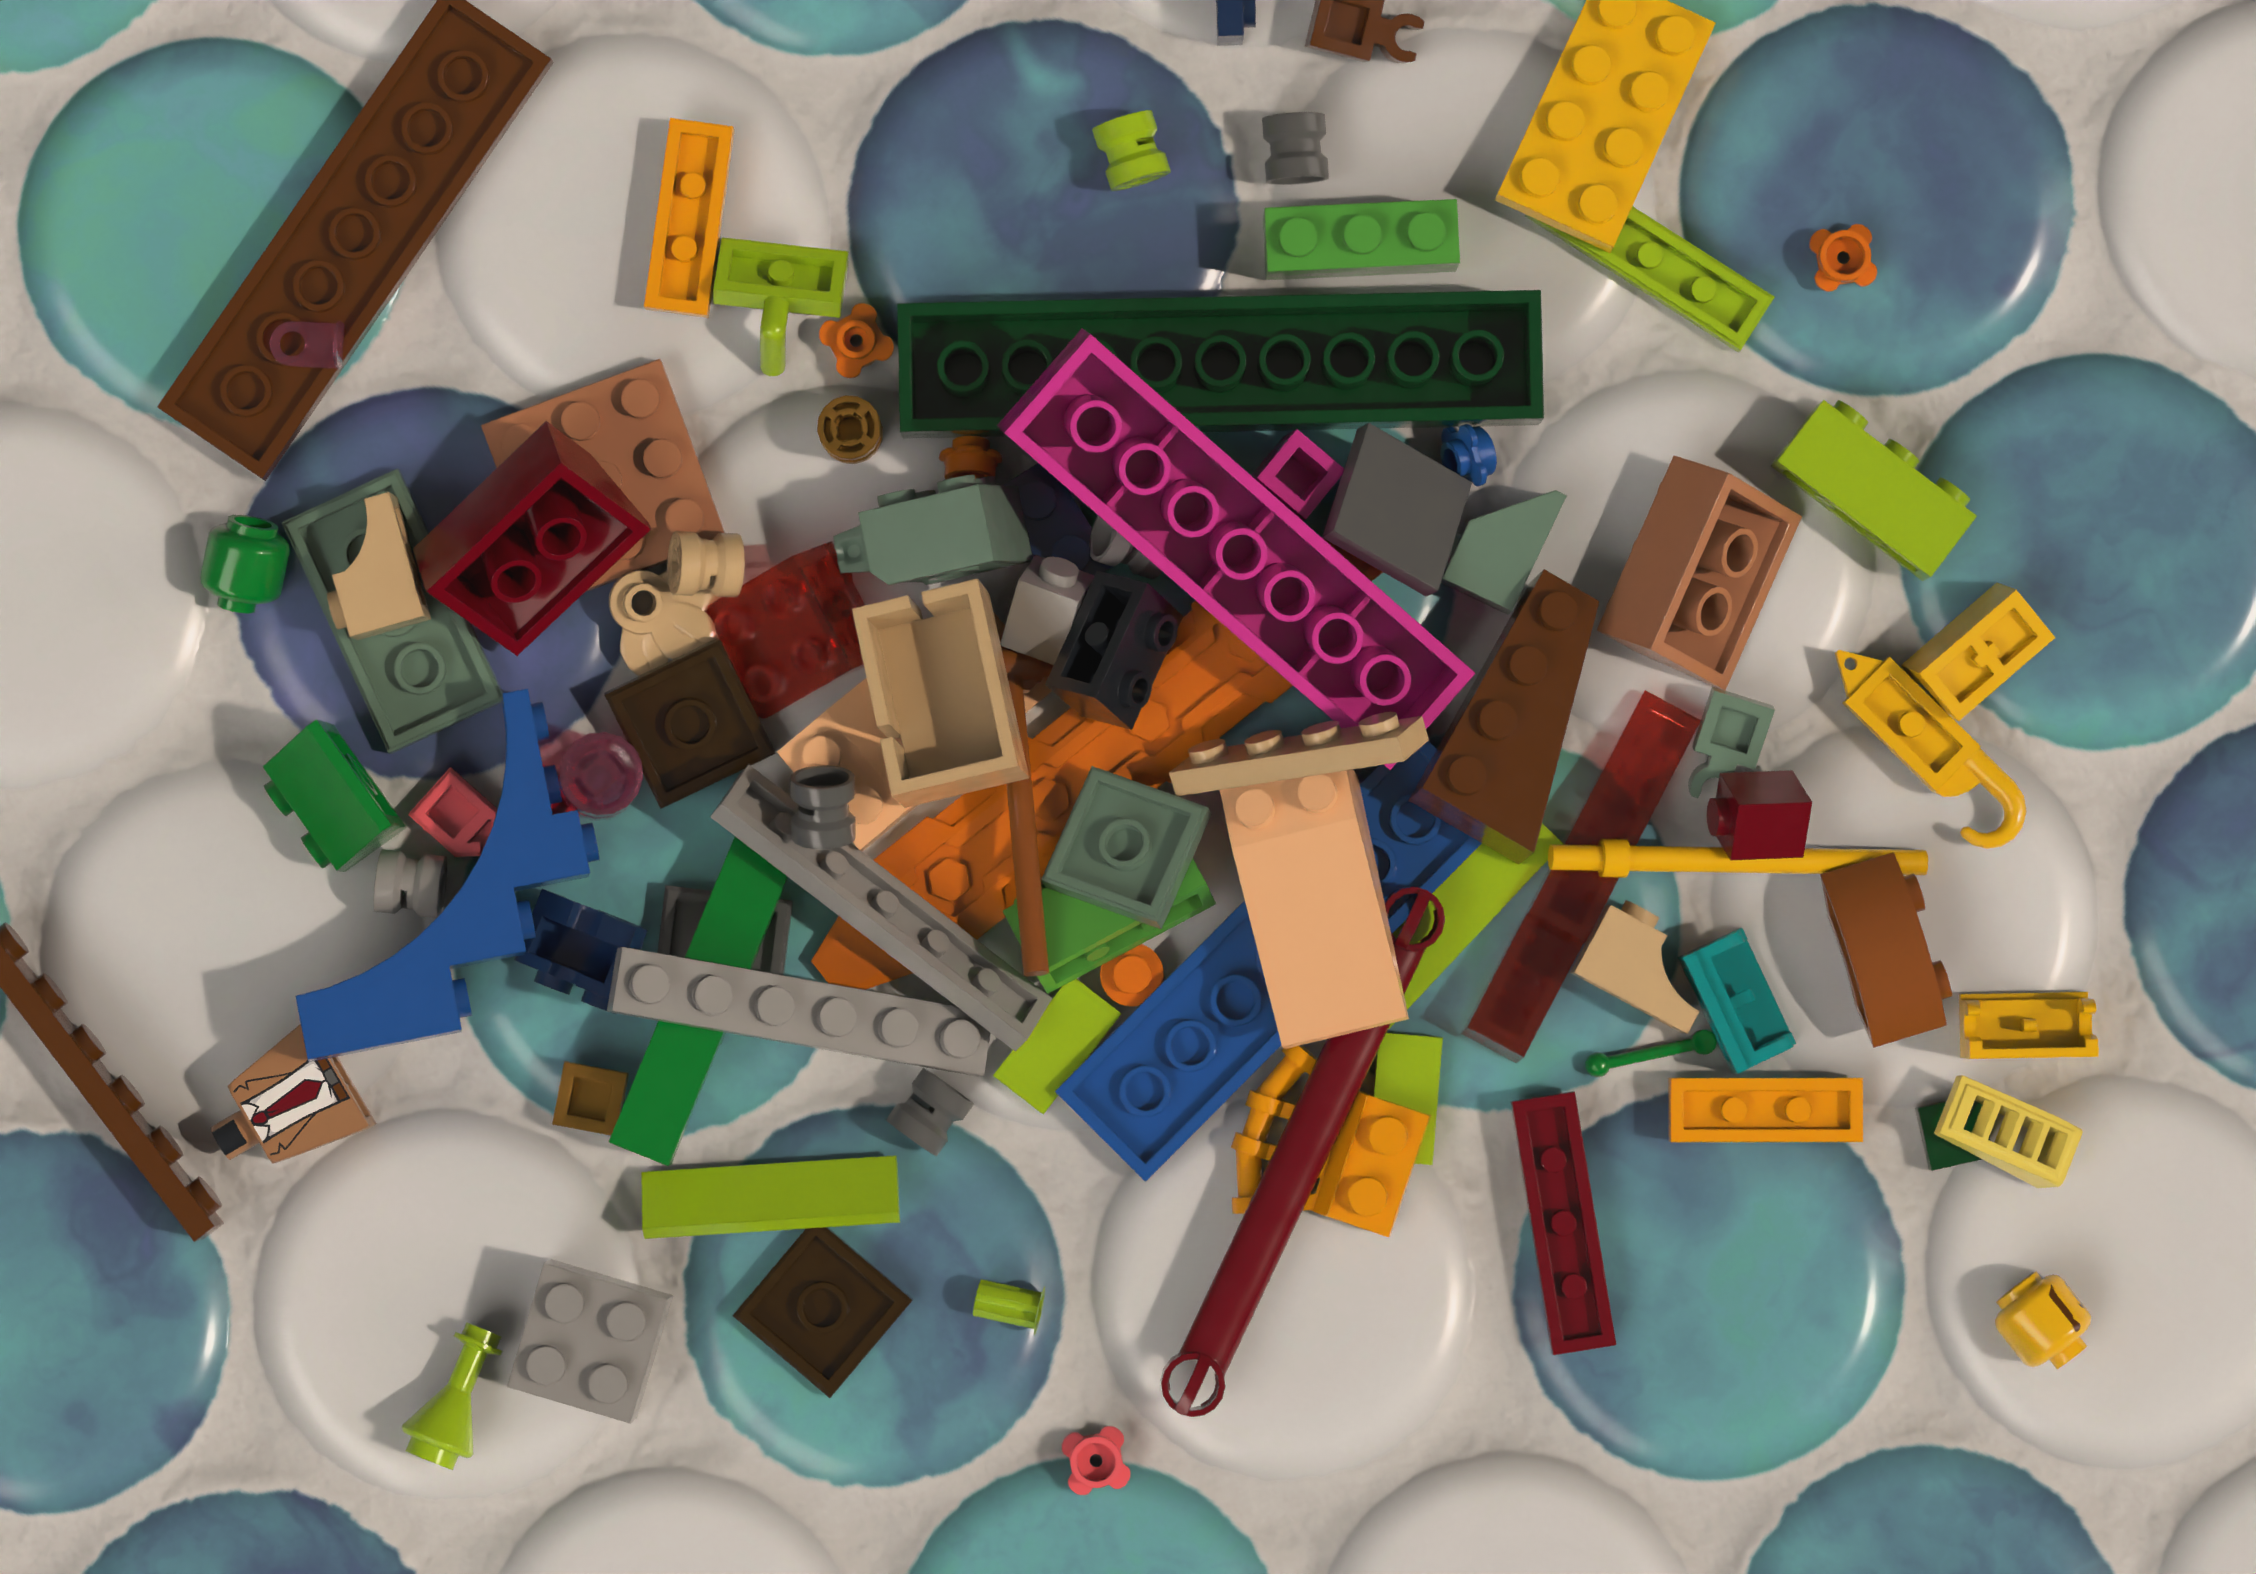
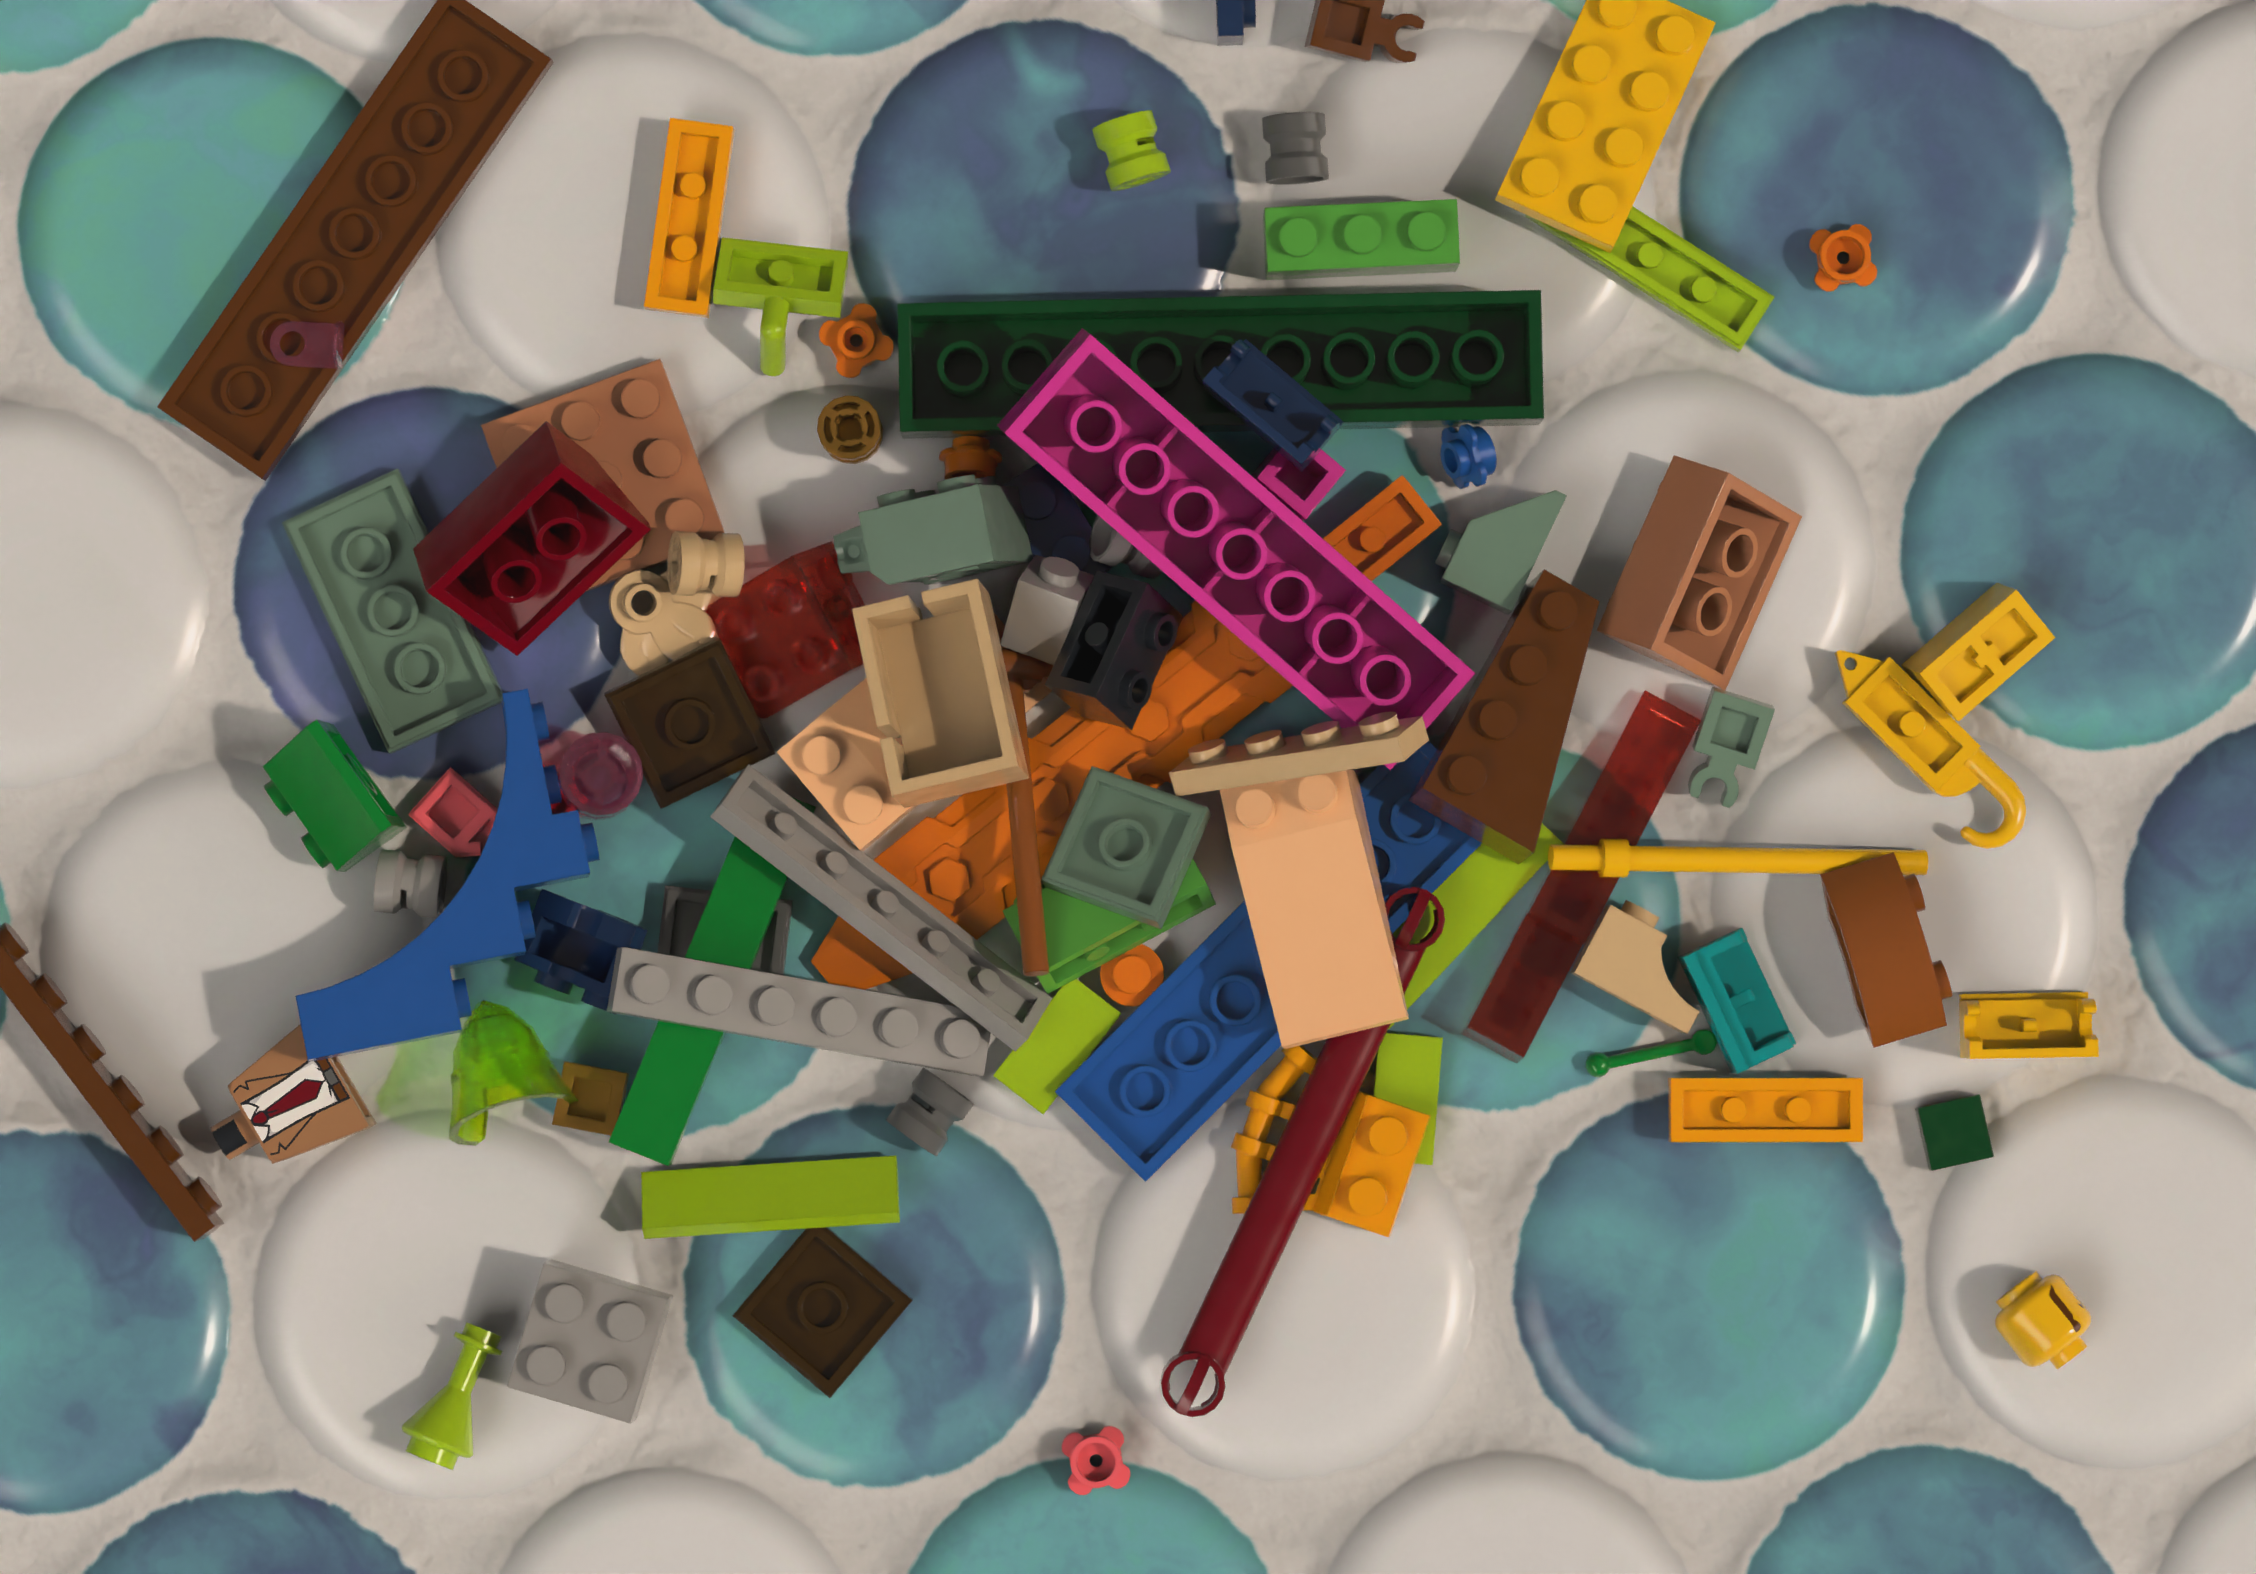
(244, 563): green head -> none
(383, 582): tan arch -> none
(495, 1065): none -> clear neon green helmet
(823, 807): dark grey wheel -> none
(1009, 1304): lime piece -> none
(1272, 404): none -> dark blue hinge
(1397, 509): dark grey tile -> none
(1563, 1223): dark red plate -> none
(1760, 815): dark red brick -> none
(1875, 488): lime brick -> none
(2045, 1148): light yellow slope -> none

